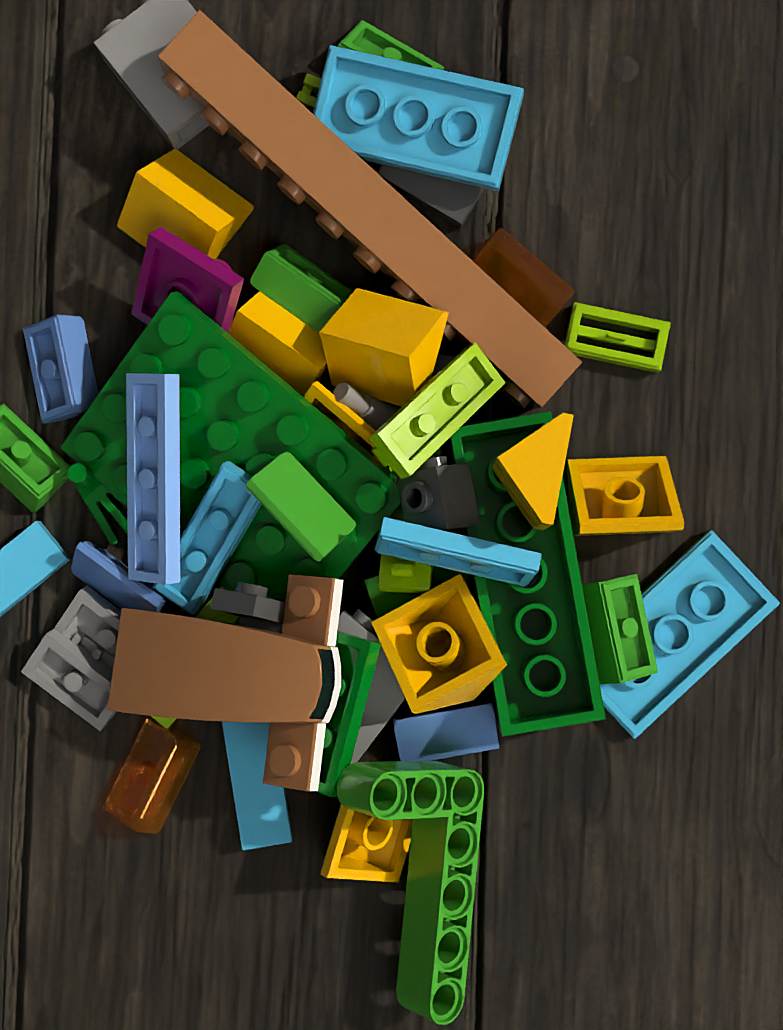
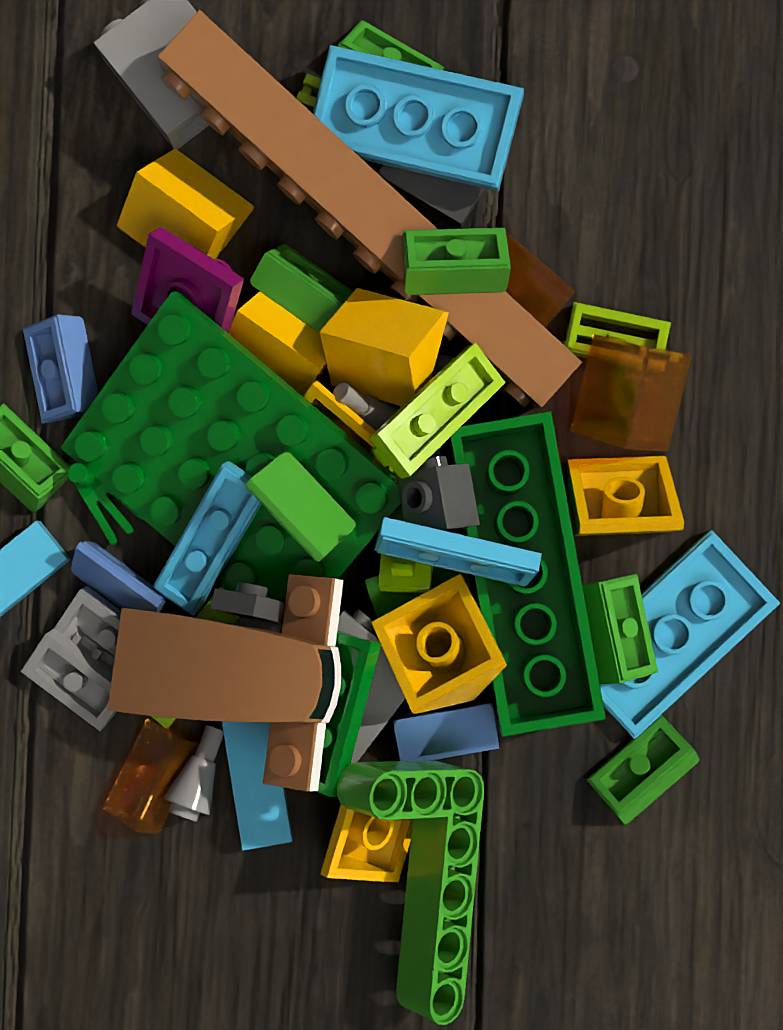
(153, 477): light blue plate -> none
(194, 784): none -> light grey cone
(455, 261): none -> bright green slope
(535, 469): yellow slope -> none
(630, 394): none -> clear orange slope
(643, 769): none -> bright green slope

